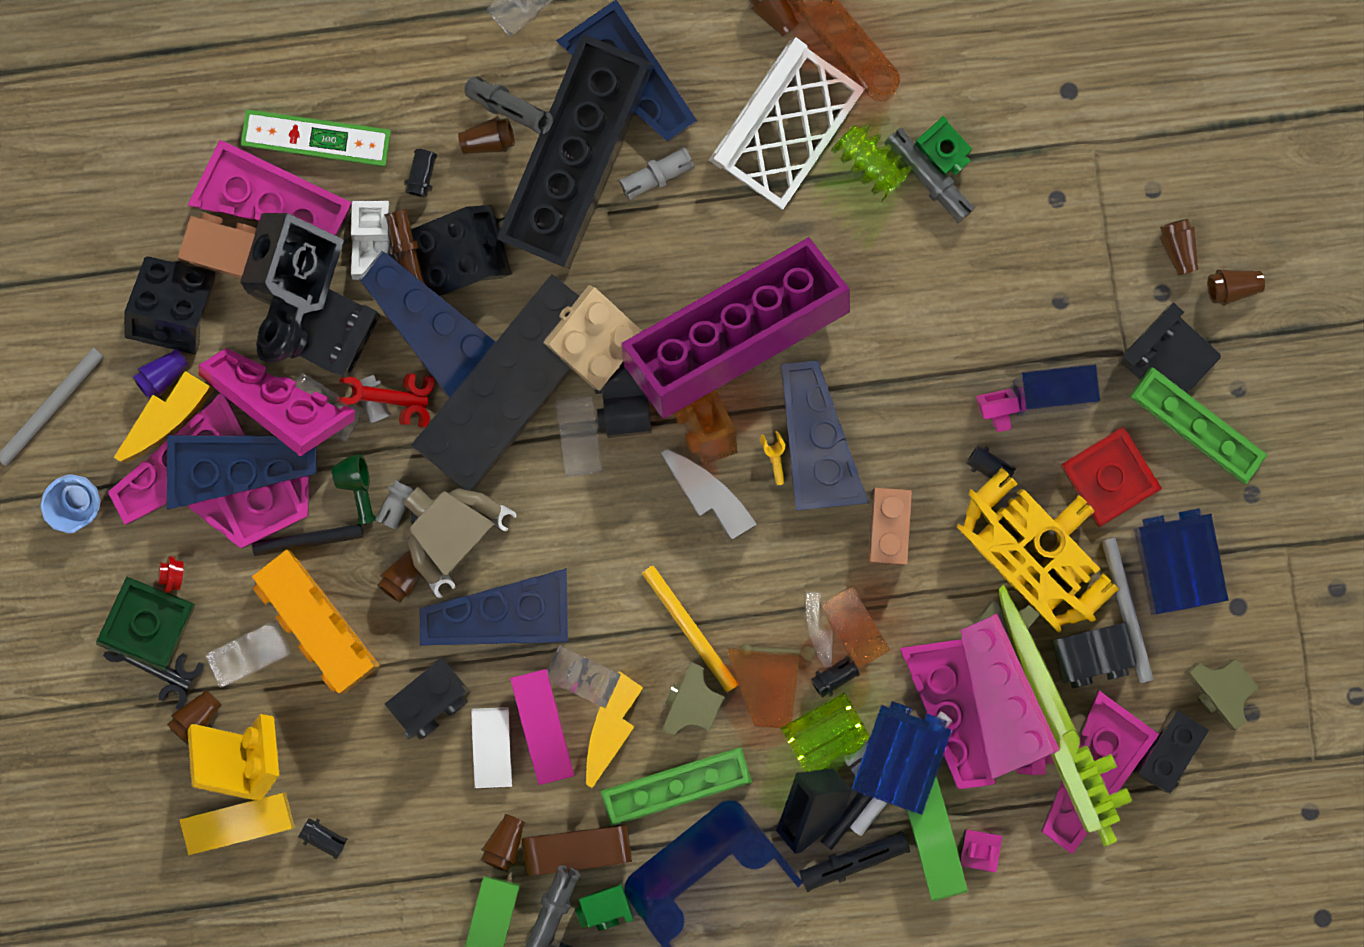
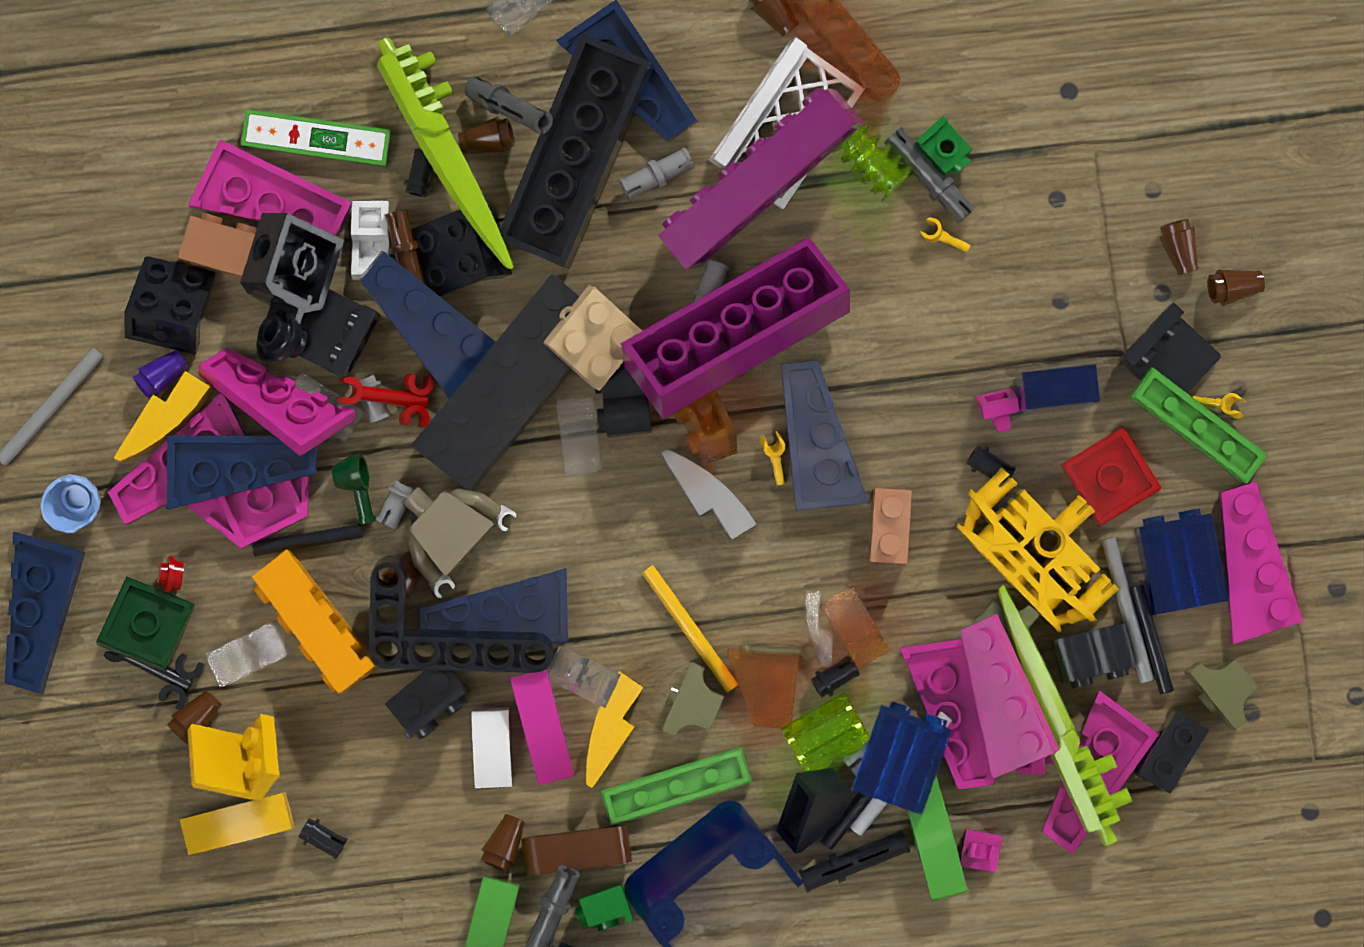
(41, 595): none -> dark blue wing
(426, 120): none -> lime piece
(442, 640): none -> black beam
(712, 278): none -> light grey pin
(761, 178): none -> magenta brick
(944, 236): none -> yellow hand
(1151, 639): none -> black bar
(1223, 404): none -> yellow hand
(1255, 572): none -> dark pink wing

